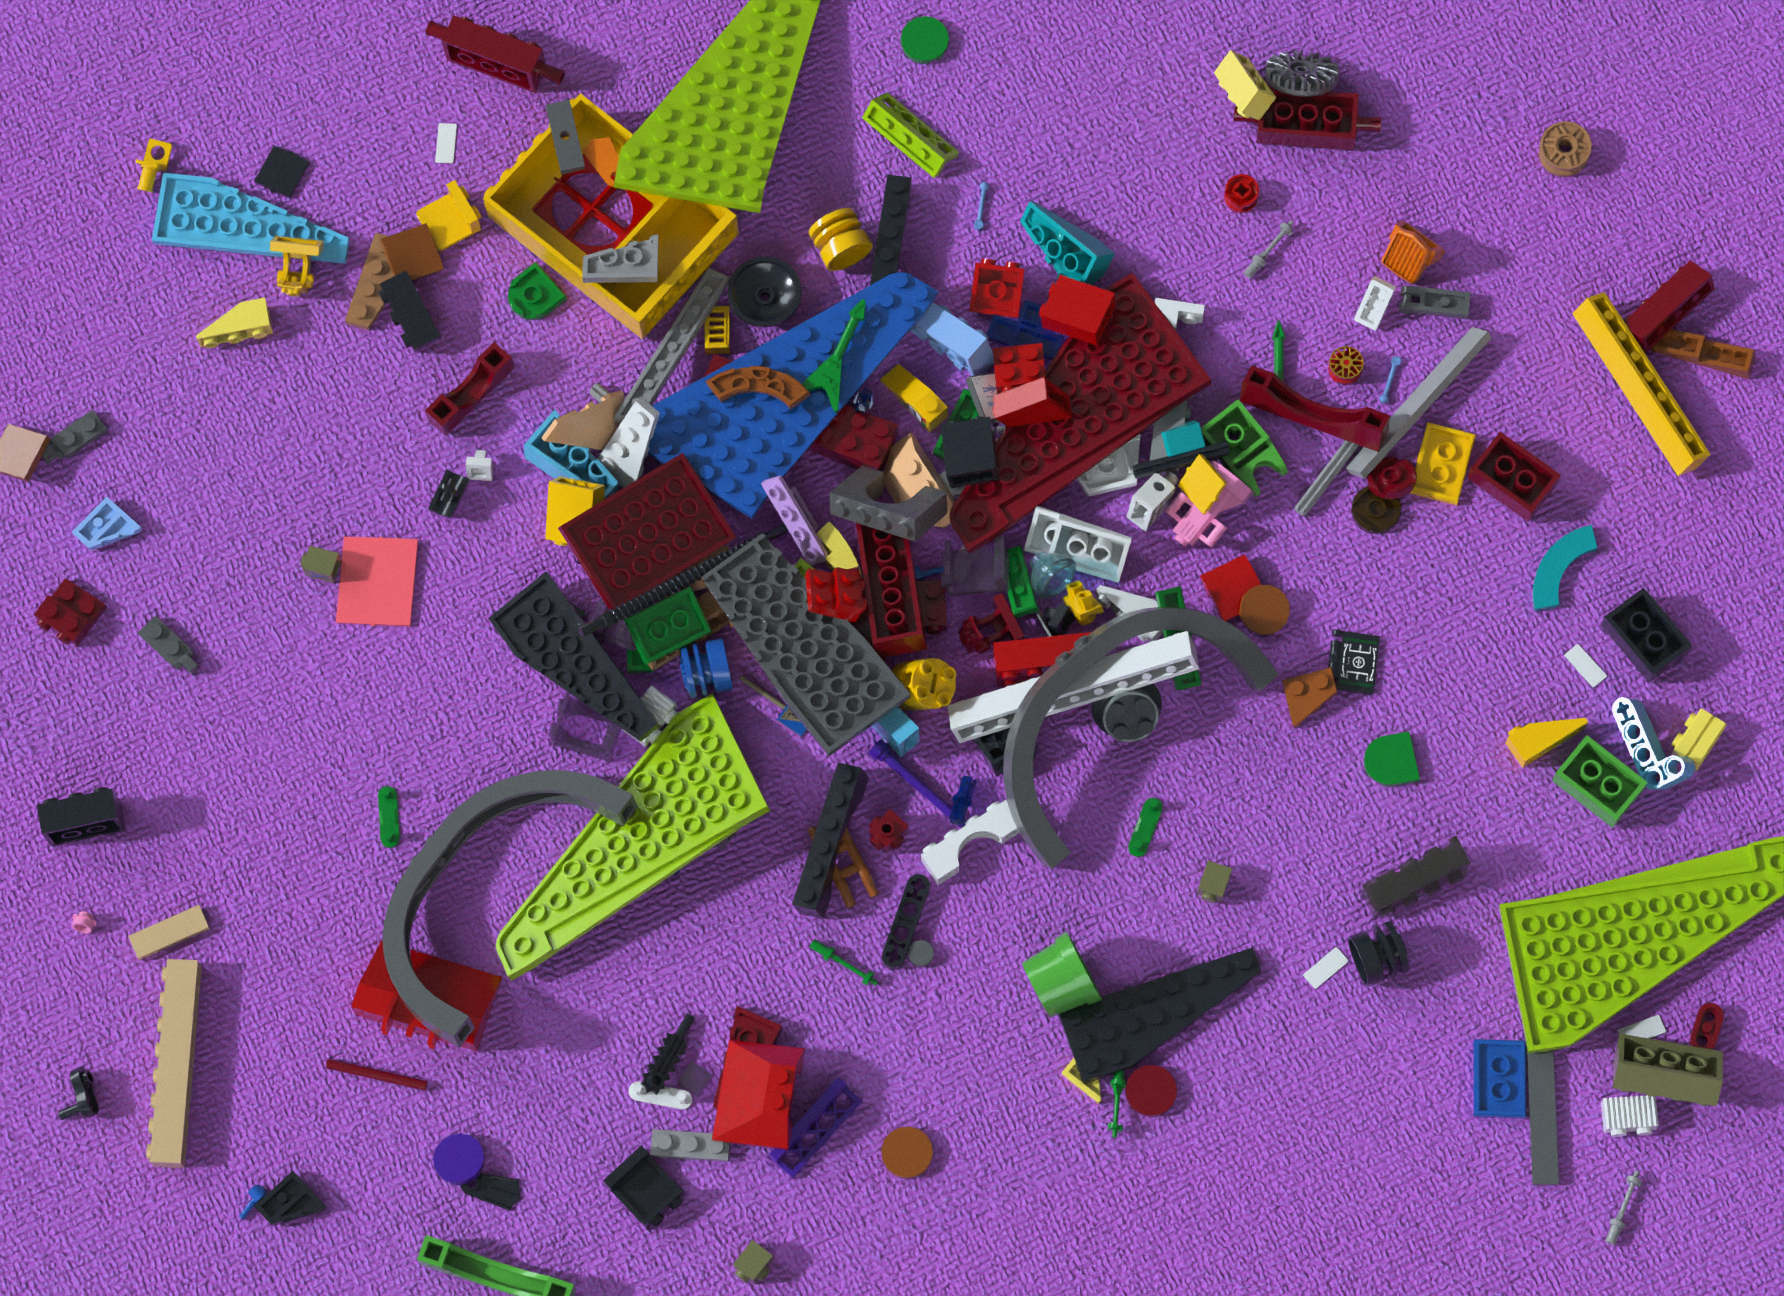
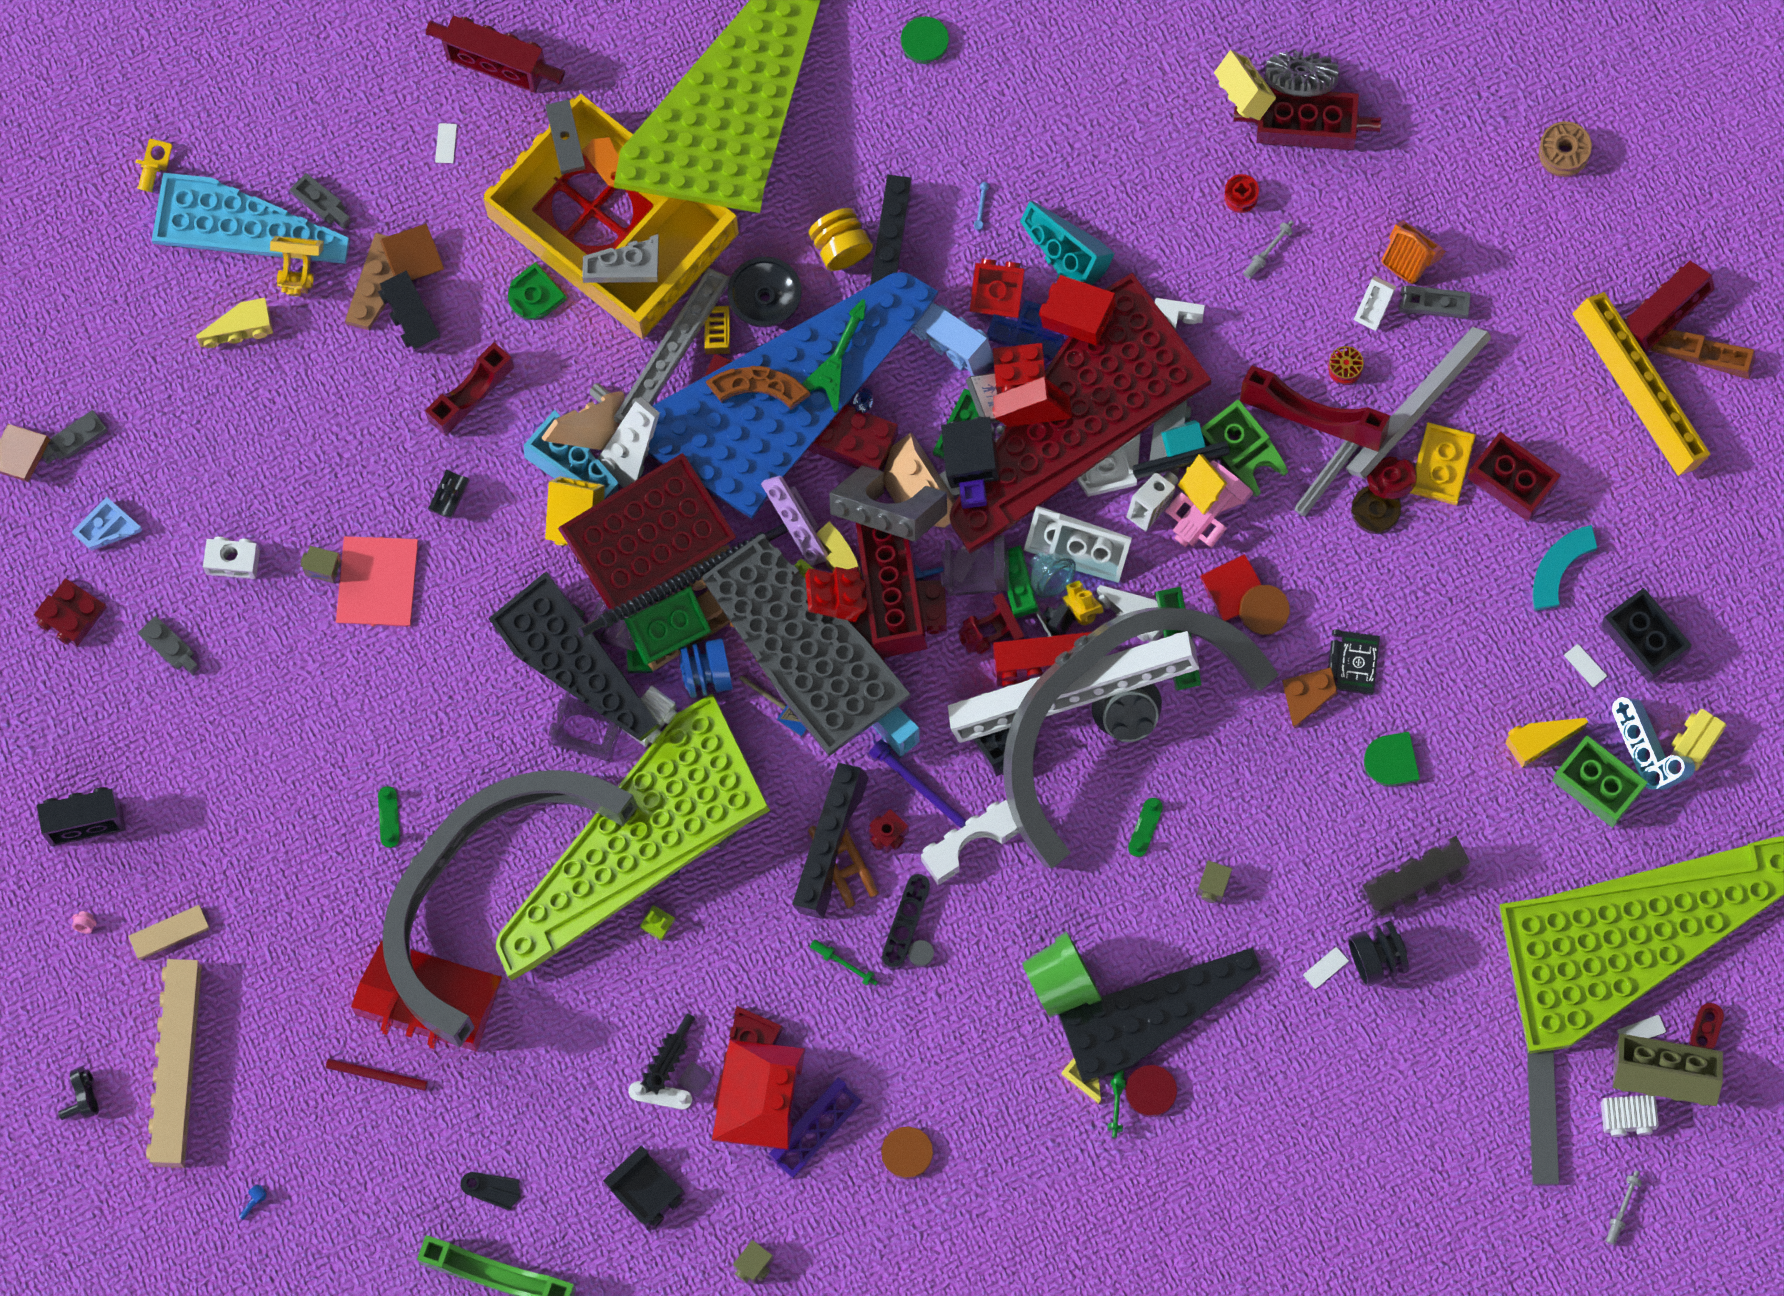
(243, 566): none -> white brick
(282, 172): black piece -> none
(289, 1201): black wing -> none
(320, 201): none -> dark grey hinge
(450, 217): yellow bracket -> none
(459, 1159): dark purple tile -> none
(479, 467): white tile -> none
(657, 923): none -> lime tile
(688, 1146): light grey plate -> none
(908, 135): lime fence -> none
(916, 397): yellow slope -> none
(928, 682): yellow cylinder -> none
(962, 800): clear blue axle -> none
(973, 494): none -> dark purple tile
(1279, 338): green piece -> none
(1395, 362): medium blue hinge -> none
(1499, 1078): blue tile -> none

